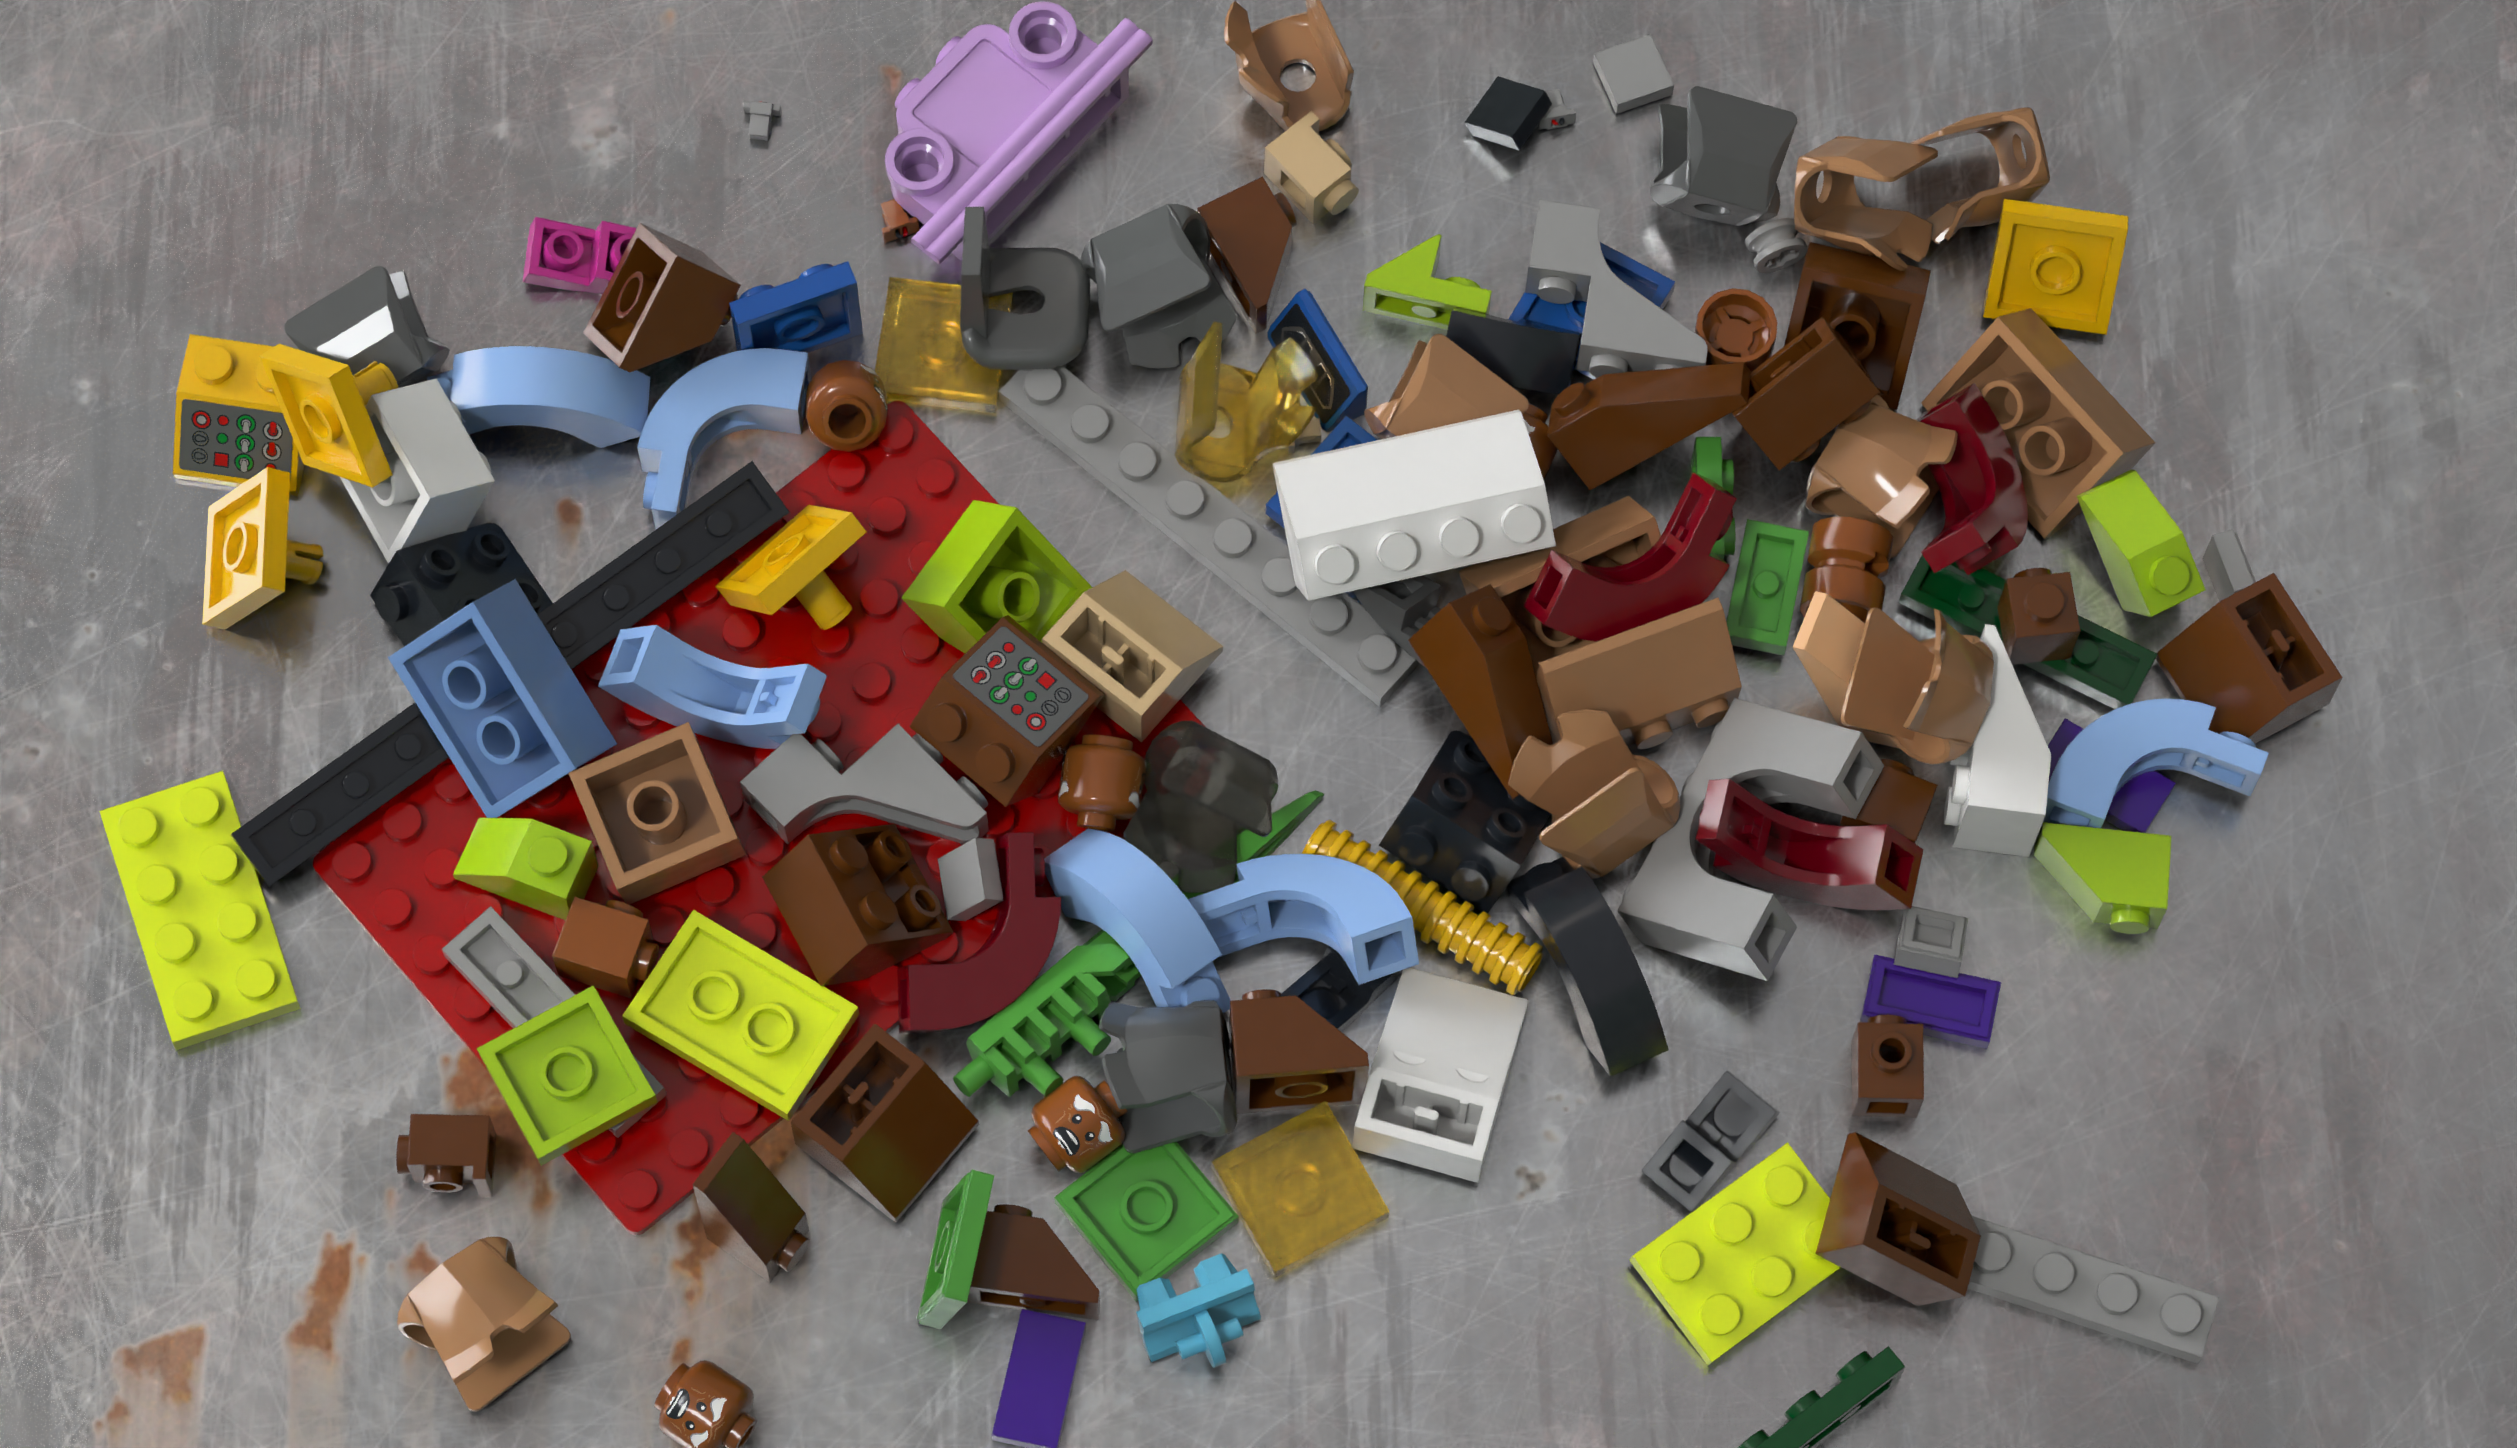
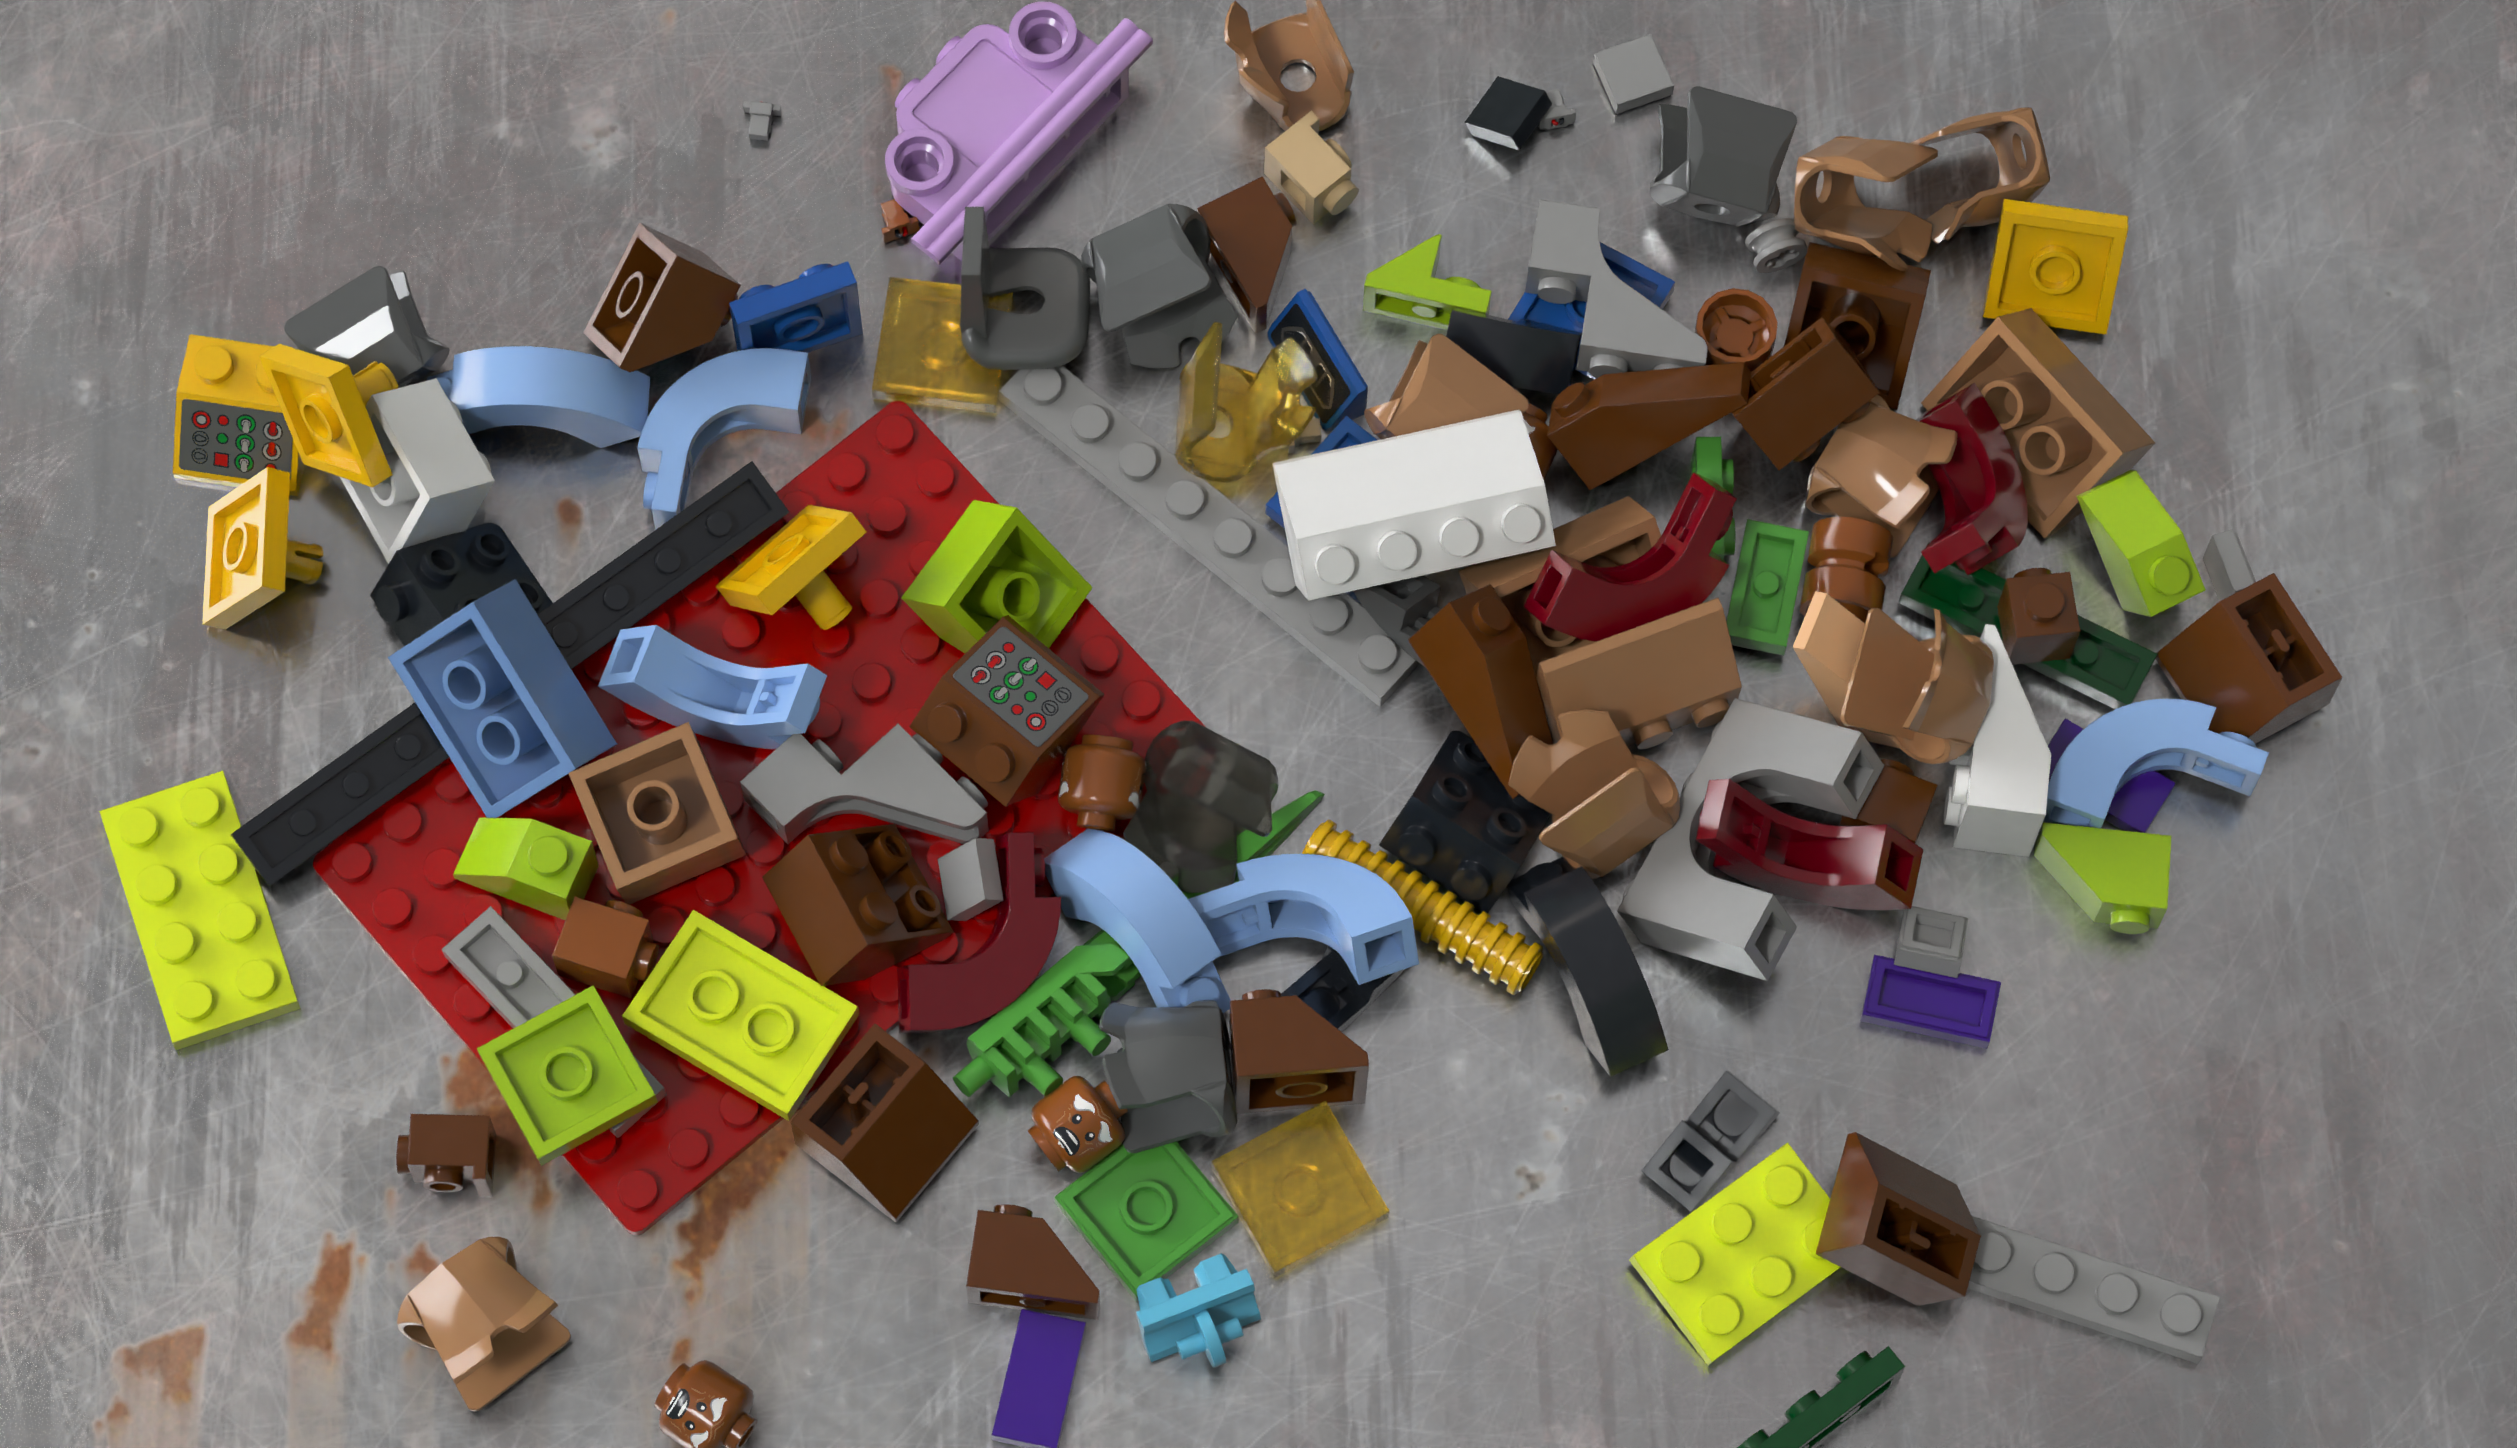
(574, 255): dark pink slope -> none
(750, 1211): reddish brown slope -> none
(846, 405): dark orange head -> none
(955, 1249): bright green tile -> none
(1132, 650): tan slope -> none
(1439, 1074): white slope -> none
(1887, 1067): reddish brown brick -> none

